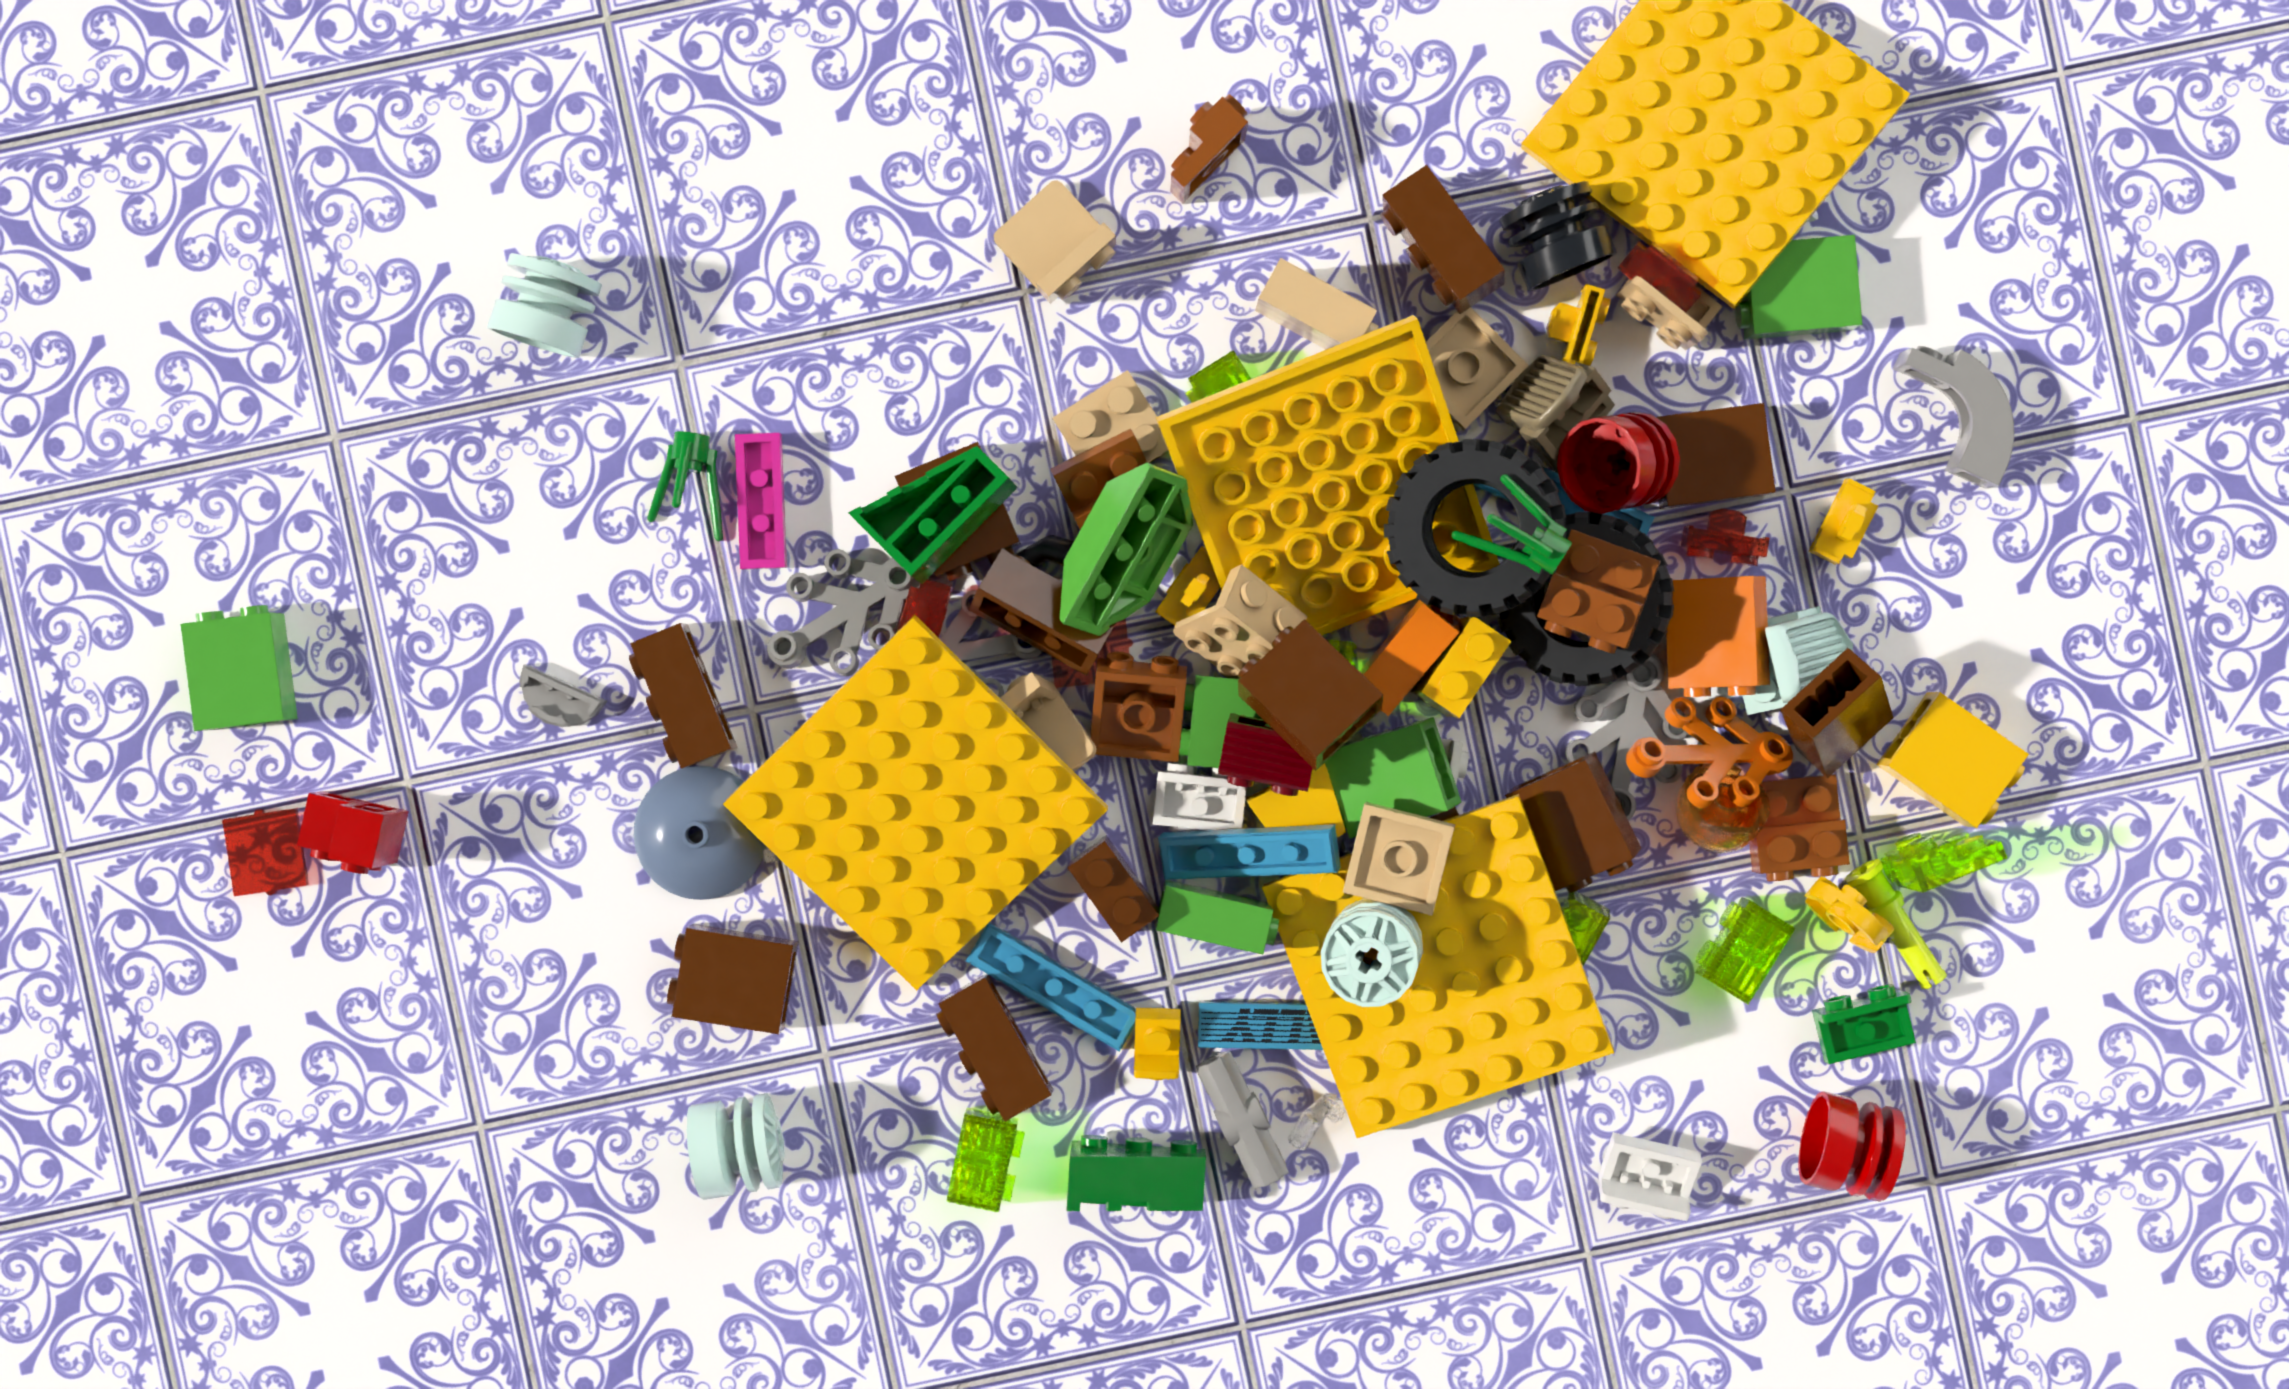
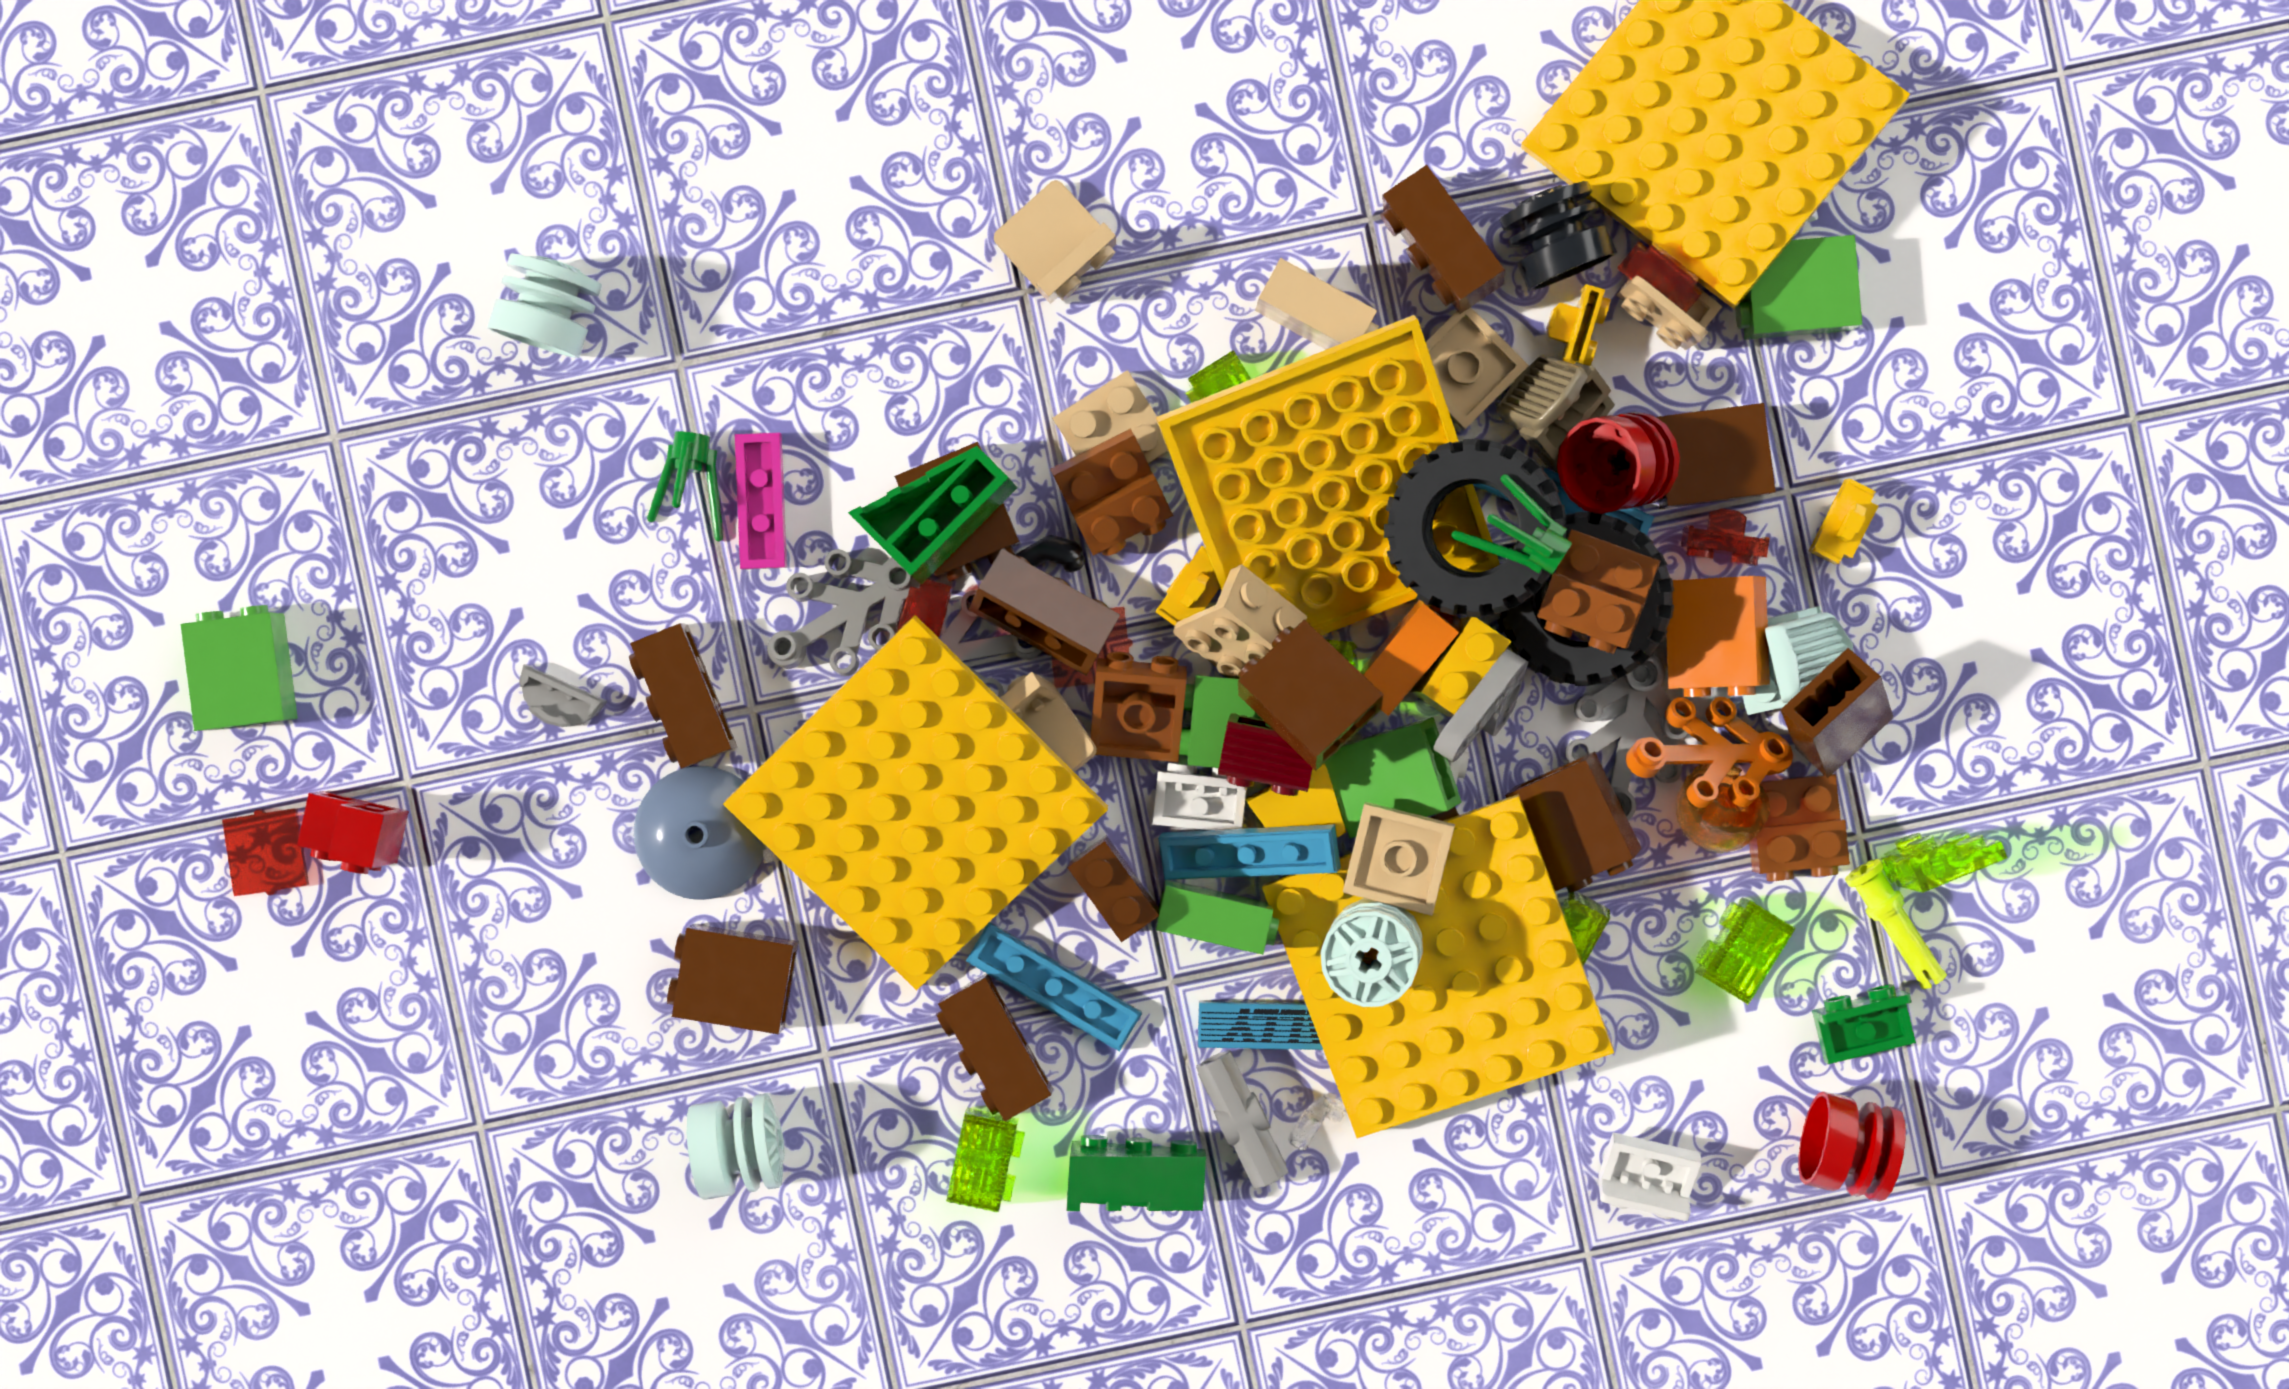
(1124, 548): bright green wedge -> none
(1157, 1043): yellow bracket -> none
(1213, 138): dark orange plate -> none
(1485, 707): none -> light grey beam
(1845, 911): yellow plate -> none
(1953, 760): yellow brick -> none
(1981, 408): light grey arch -> none

